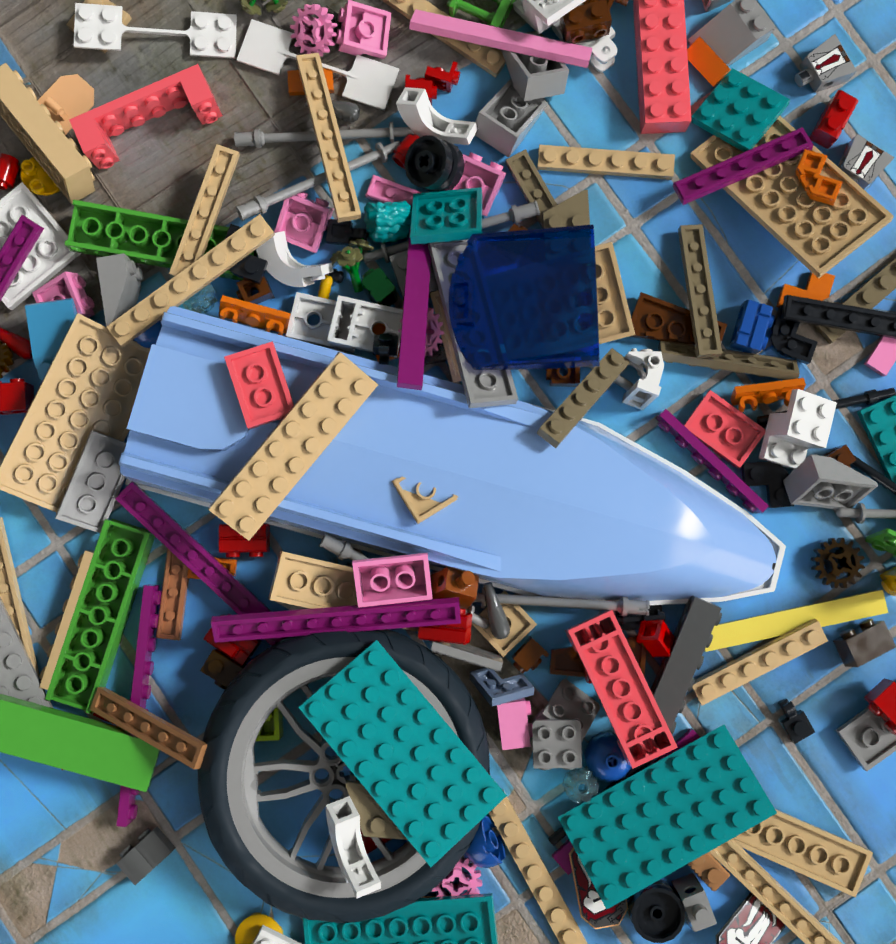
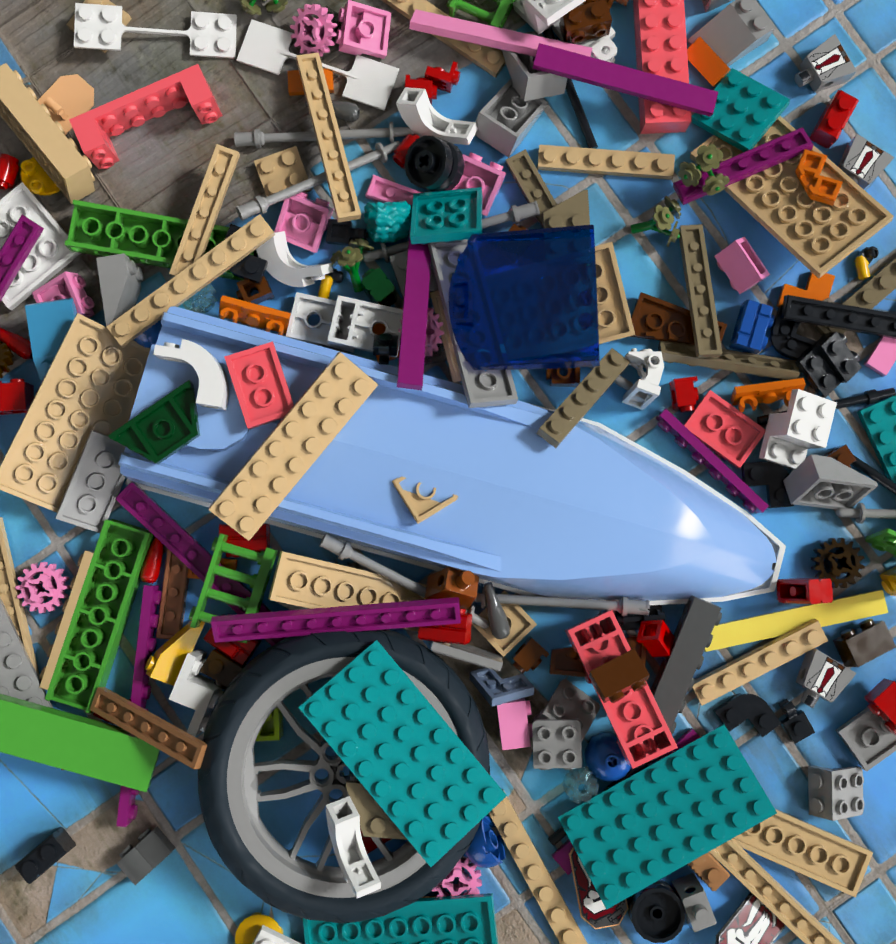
(35, 594): none -> bright pink gear
(45, 855): none -> black brick
(152, 562): none -> red piece
(163, 426): none -> dark green wing
(170, 657): none -> yellow slope
(196, 691): none -> white bracket
(213, 383): none -> white arch
(257, 581): none -> bright green fence
(281, 170): none -> tan plate
(392, 579): bright pink slope -> none
(576, 104): none -> black bar
(619, 676): none -> reddish brown brick
(625, 80): none -> magenta tile
(662, 219): none -> olive plant
(684, 393): none -> red brick
(707, 159): none -> olive plant
(741, 265): none -> bright pink brick
(748, 707): none -> black plate
(805, 590): none -> red brick
(822, 677): none -> light grey torso
(828, 363): none -> black plate
(835, 792): none -> light grey bracket
(863, 260): none -> arm

